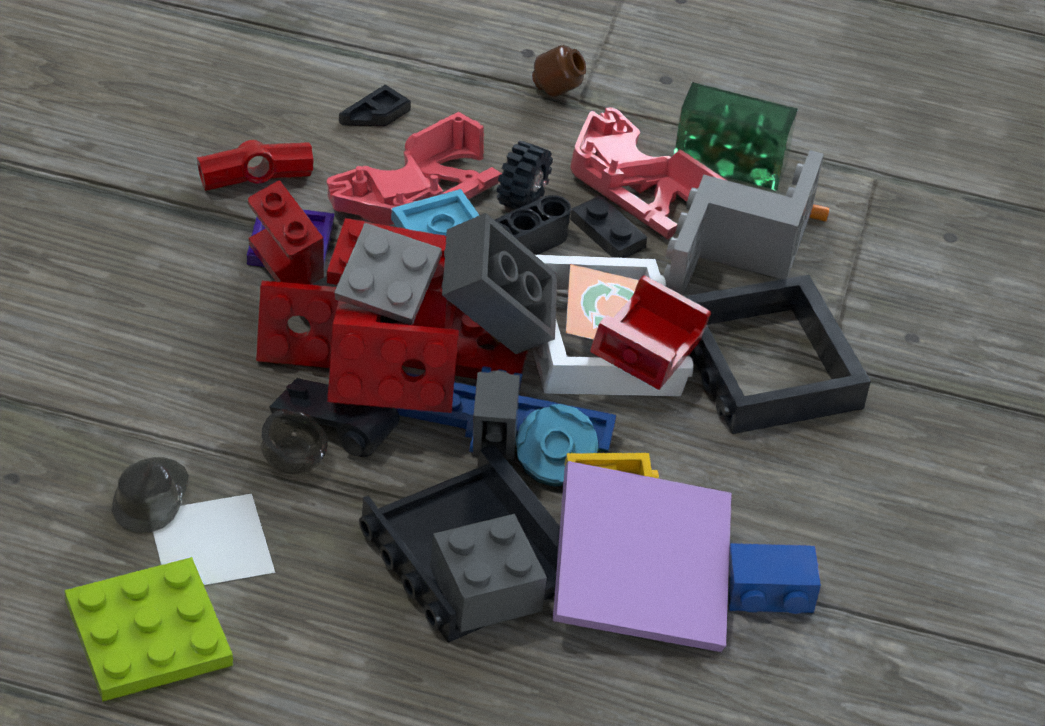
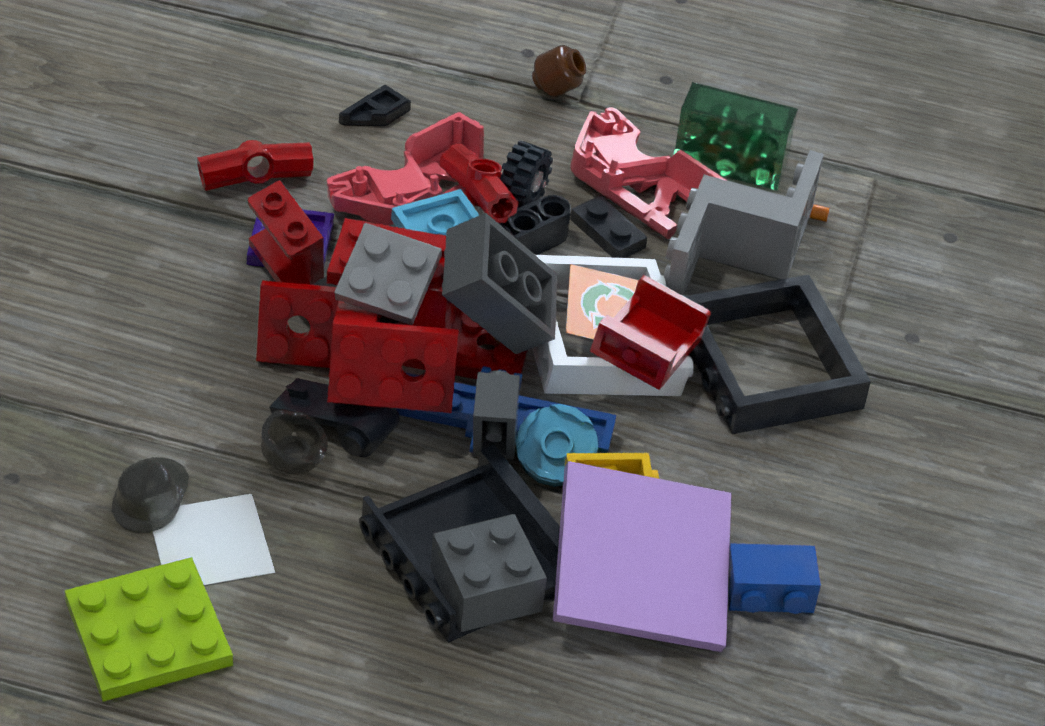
(480, 182): none -> red piece

